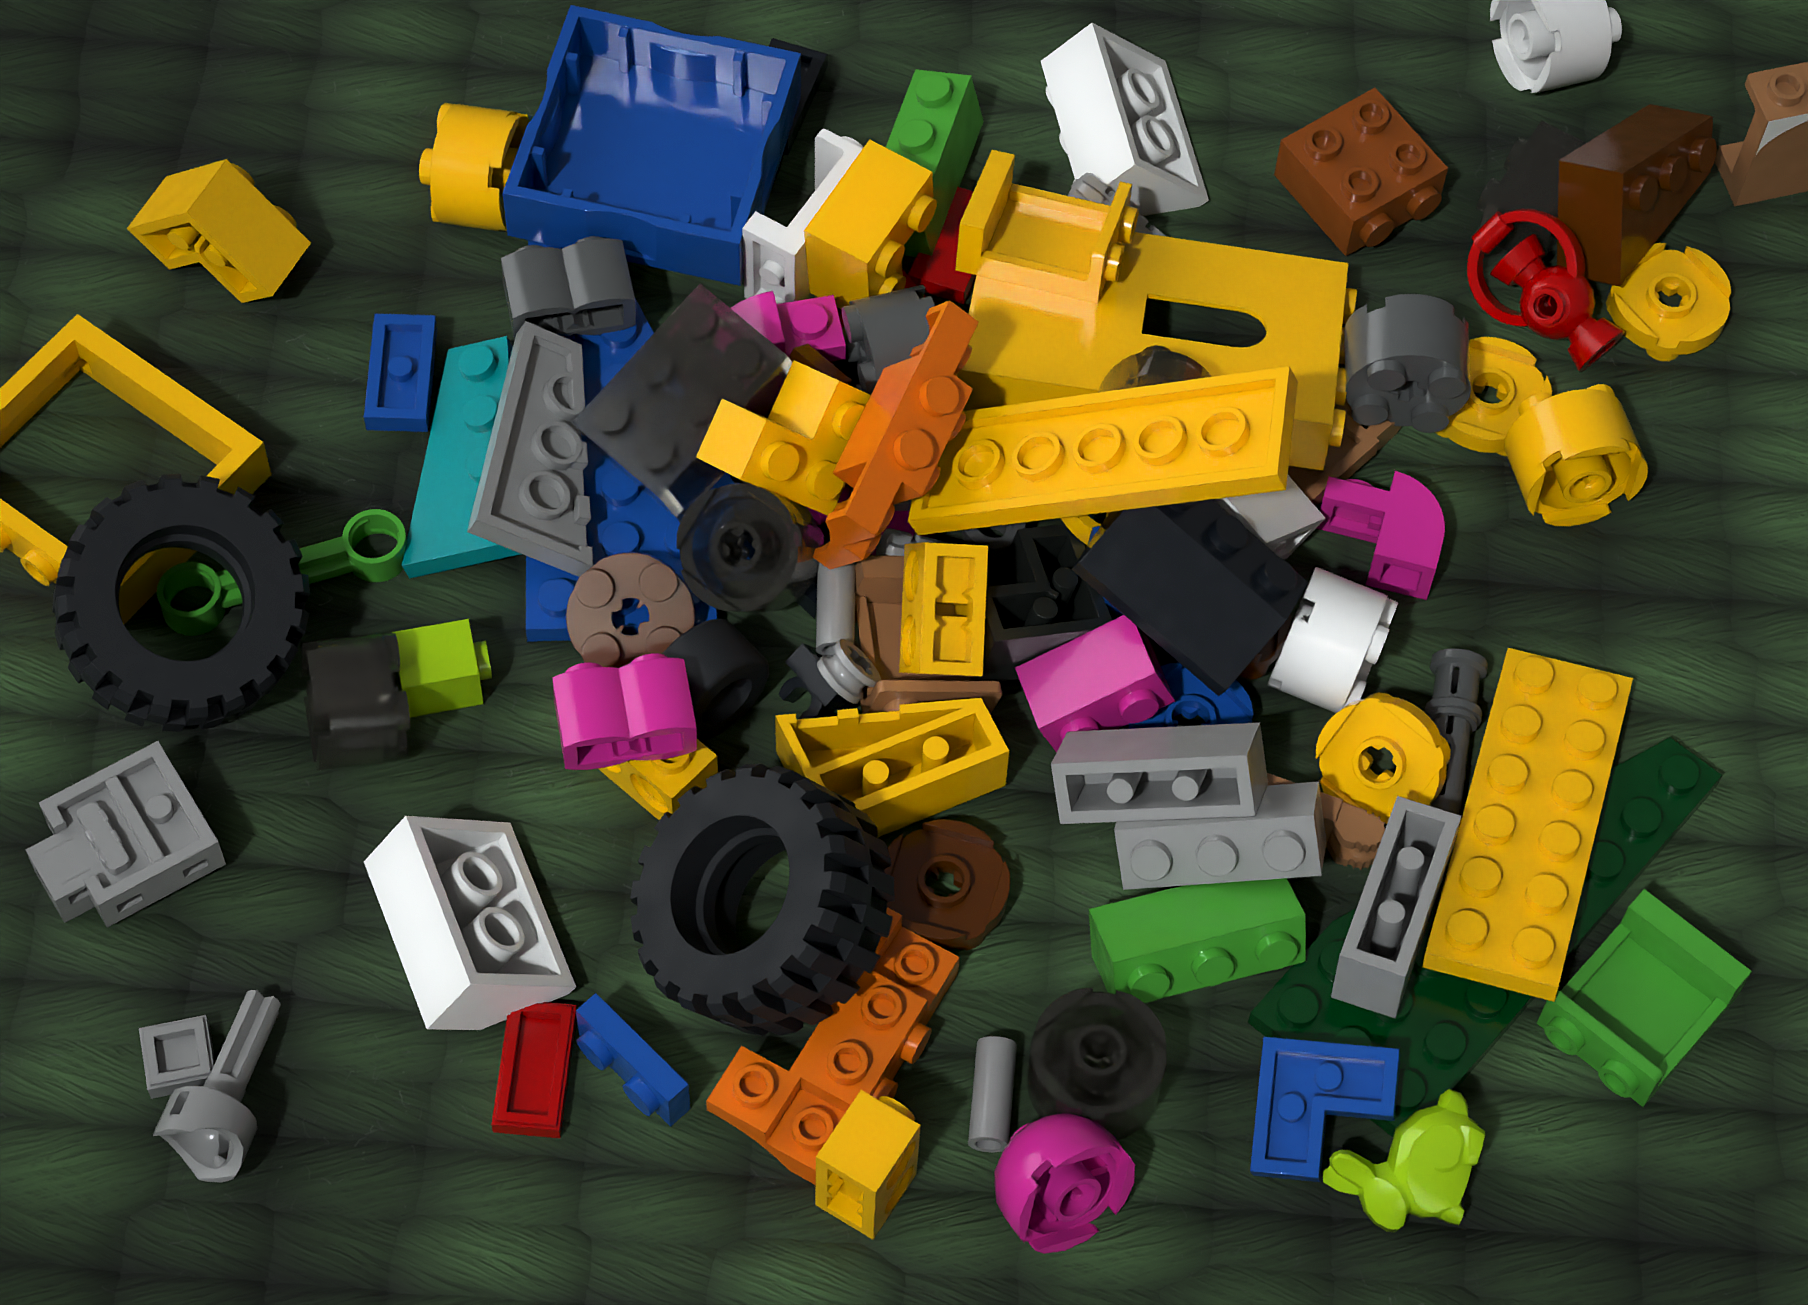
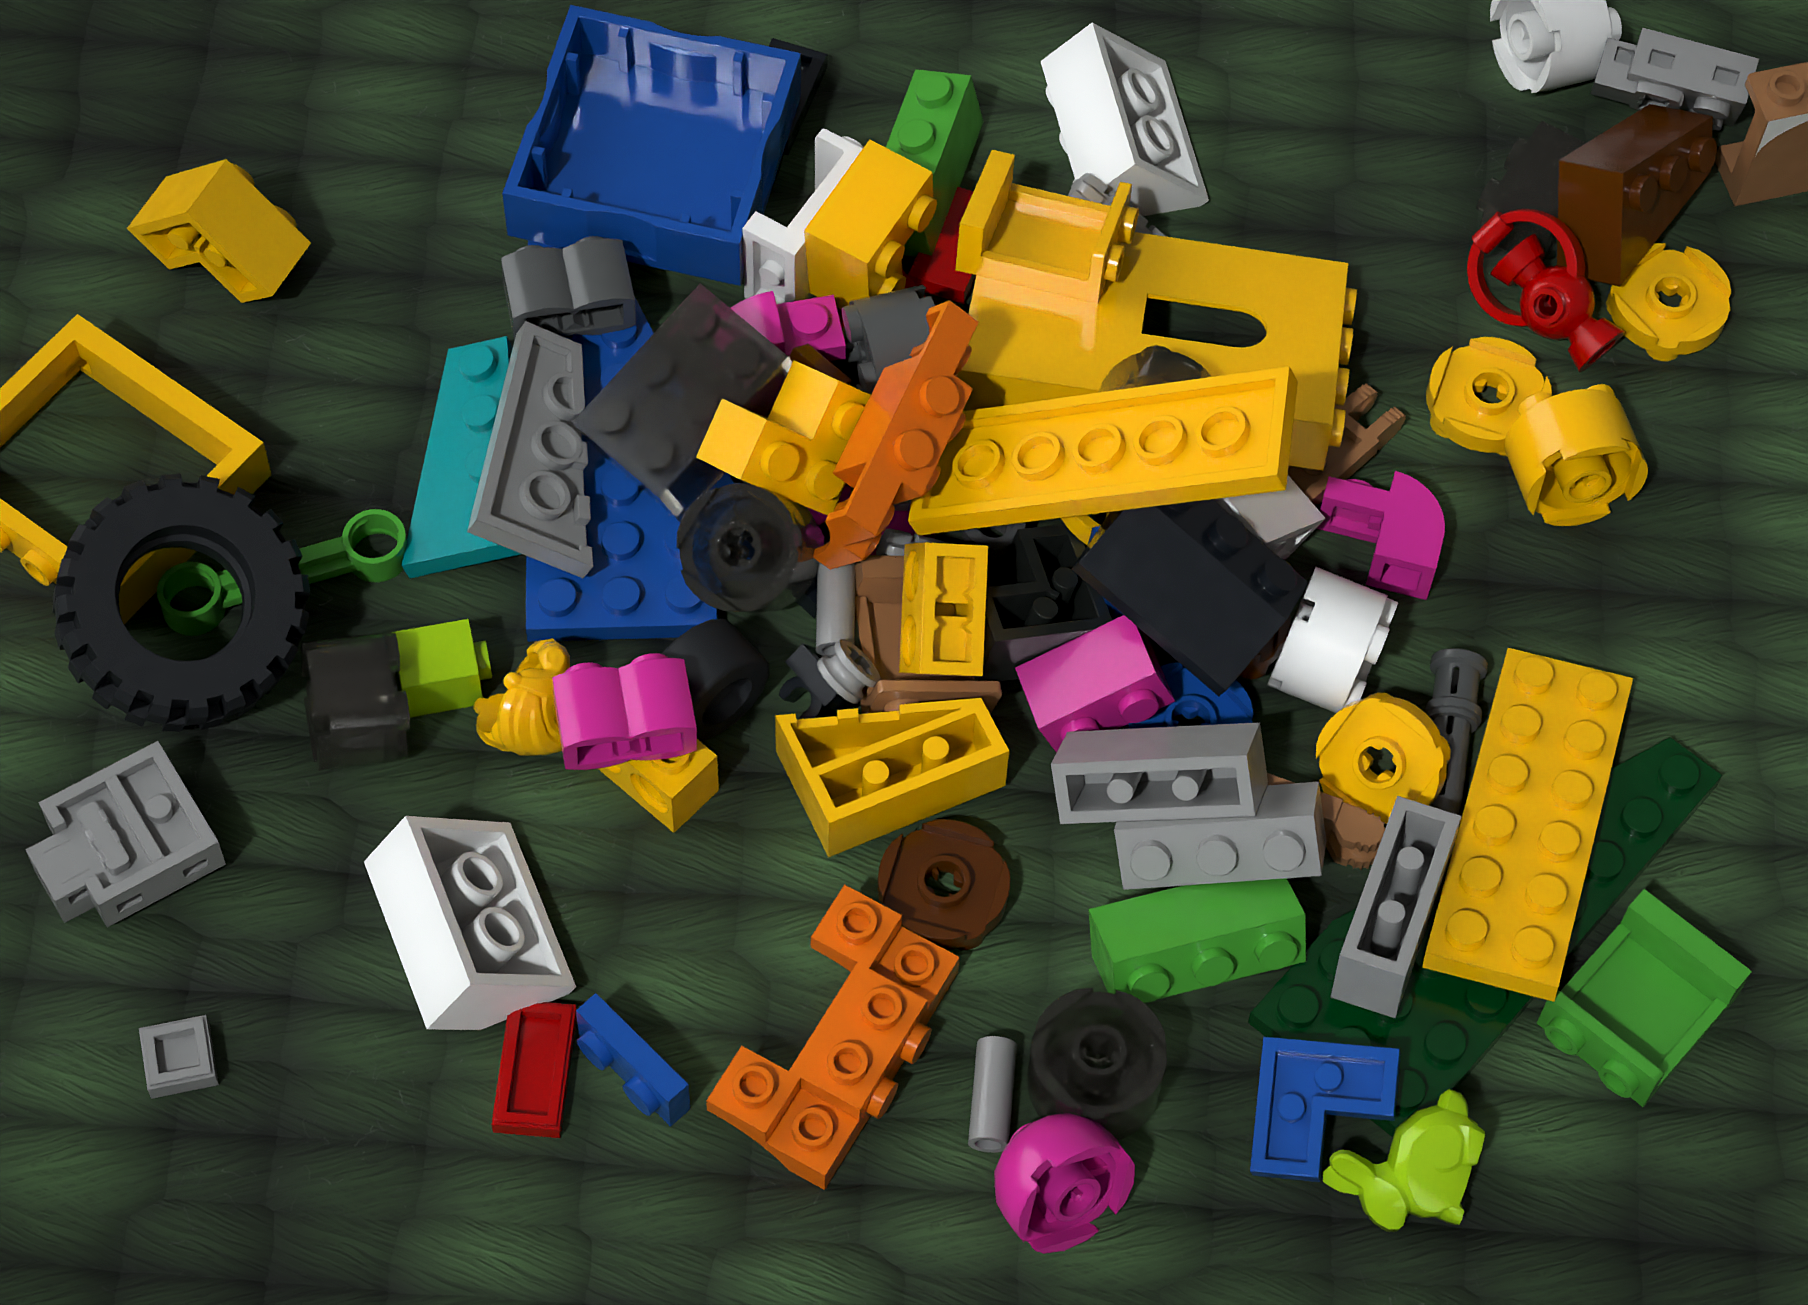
(209, 1120): light grey piece -> none
(400, 372): blue plate -> none
(471, 164): yellow brick -> none
(525, 715): none -> yellow hair
(602, 592): reddish brown plate -> none
(825, 924): black tyre -> none
(867, 1162): yellow brick -> none
(1361, 172): dark orange brick -> none
(1407, 363): dark grey brick -> none
(1675, 76): none -> light grey piece

